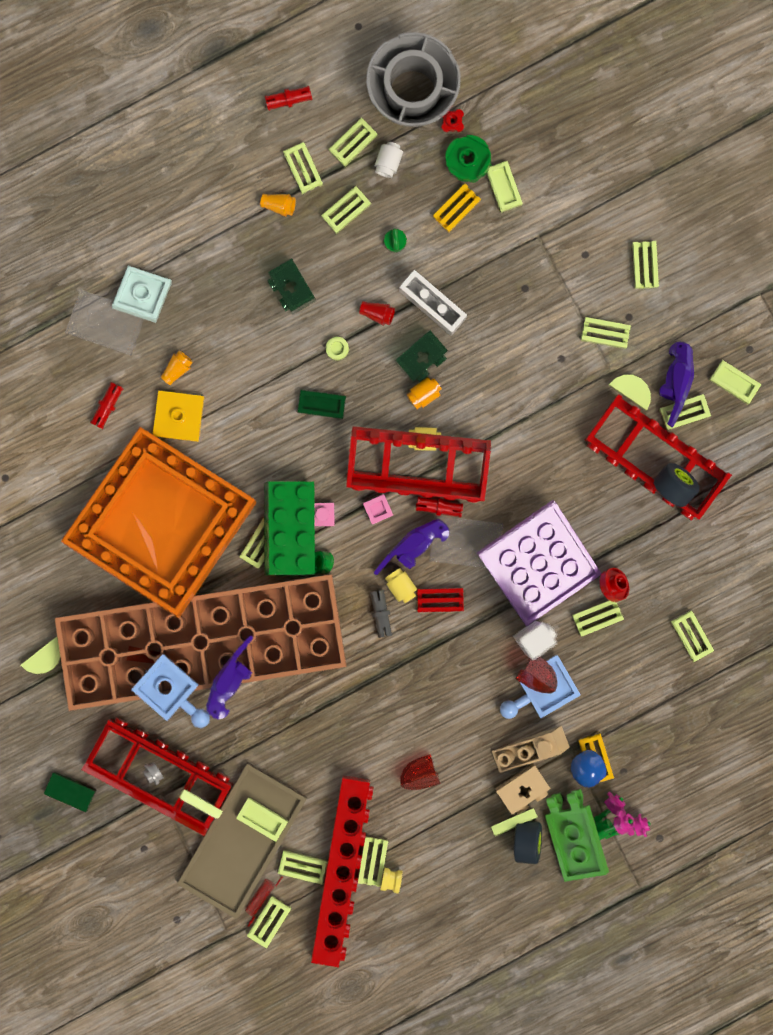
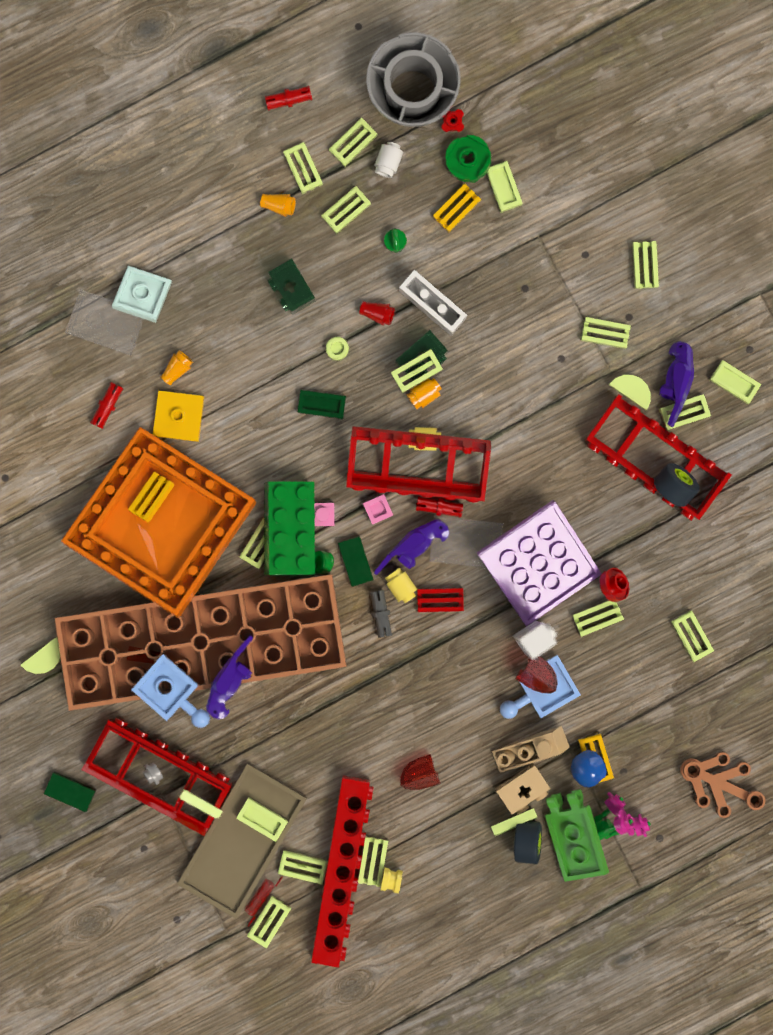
(134, 508): none -> yellow tile
(355, 561): none -> dark green tile
(434, 361): none -> yellowish green tile
(719, 782): none -> nougat plant

